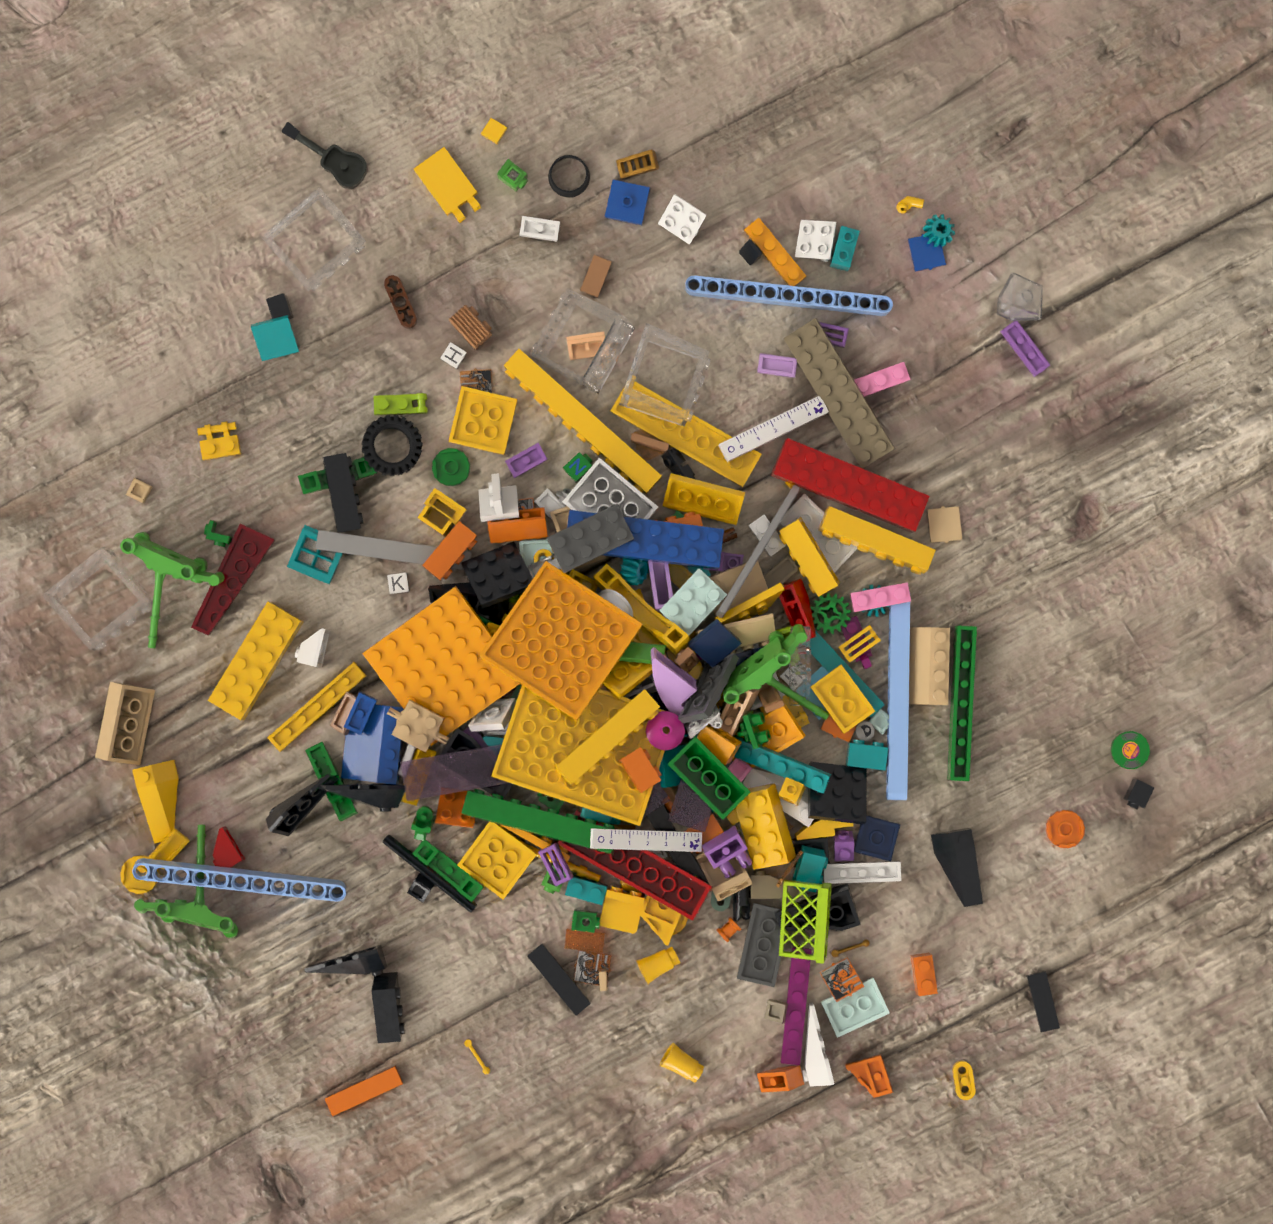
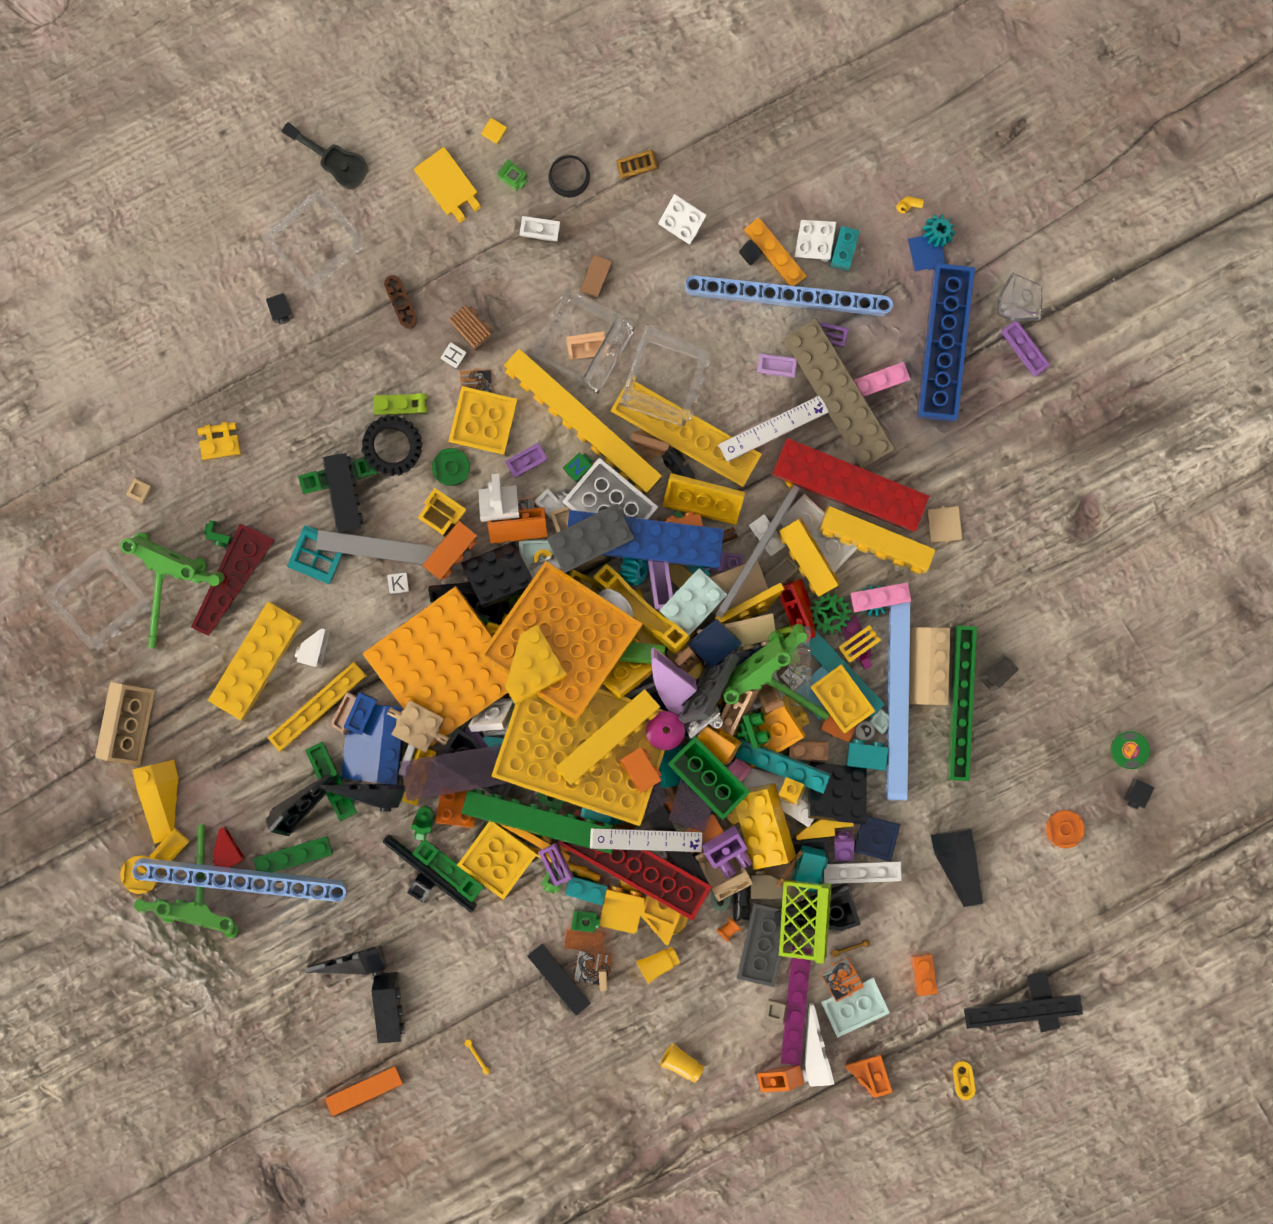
(274, 338): teal tile -> none
(293, 855): none -> green plate
(532, 666): none -> yellow plate
(627, 202): blue plate -> none
(809, 750): none -> medium nougat brick
(945, 342): none -> blue brick
(998, 673): none -> clear smoke torso
(1023, 1011): none -> black plate

